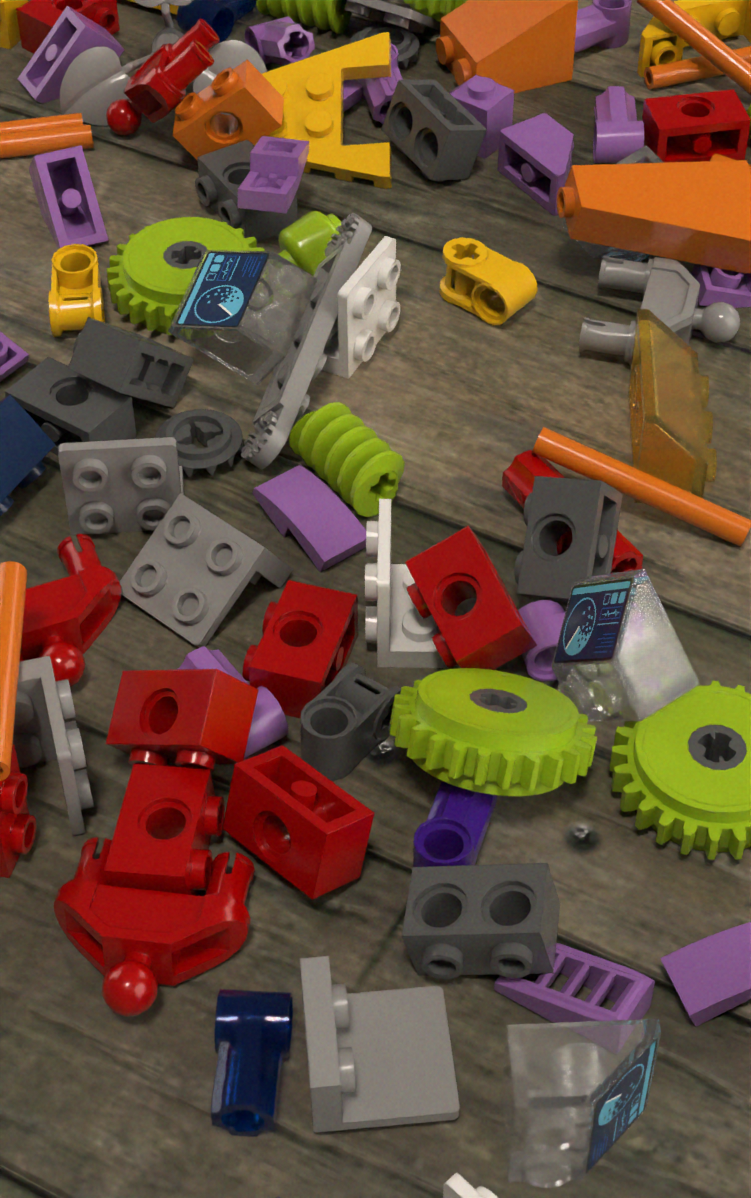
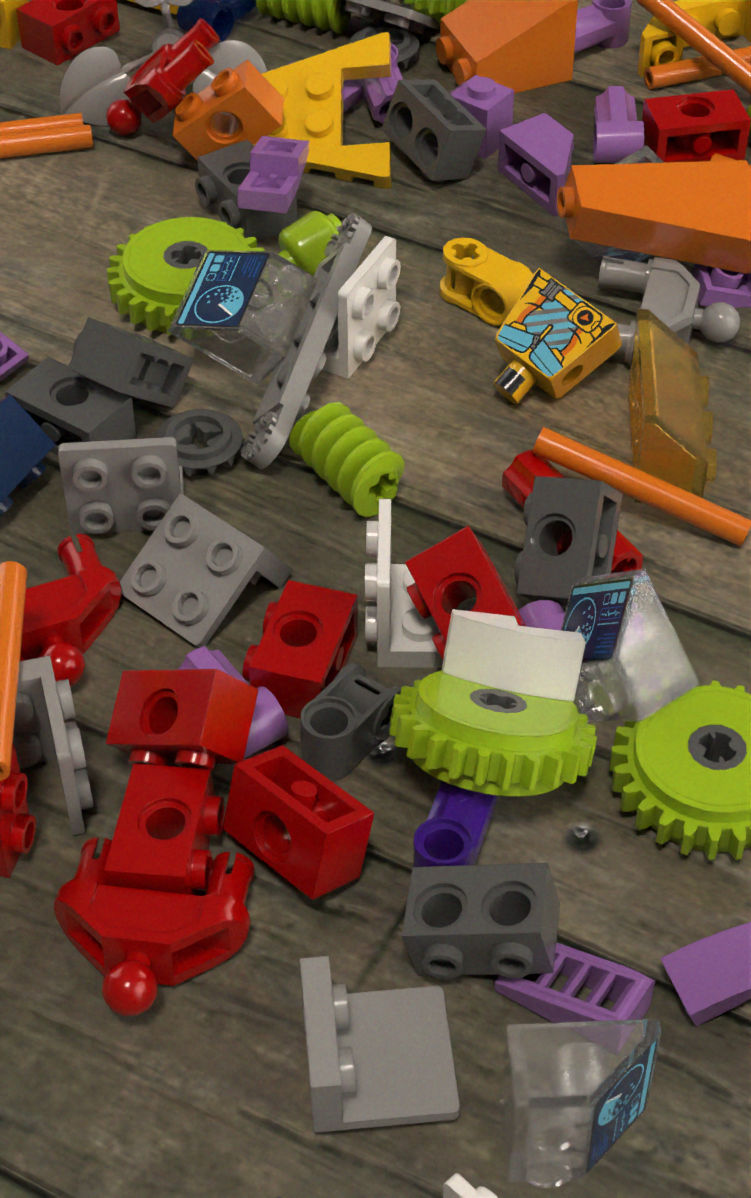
(65, 41): medium lavender slope -> none
(67, 197): medium lavender slope -> none
(74, 289): yellow piece -> none
(250, 1041): clear blue piece -> none
(280, 41): medium lavender piece -> none
(313, 514): medium lavender slope -> none
(513, 657): none -> white slope
(552, 340): none -> torso

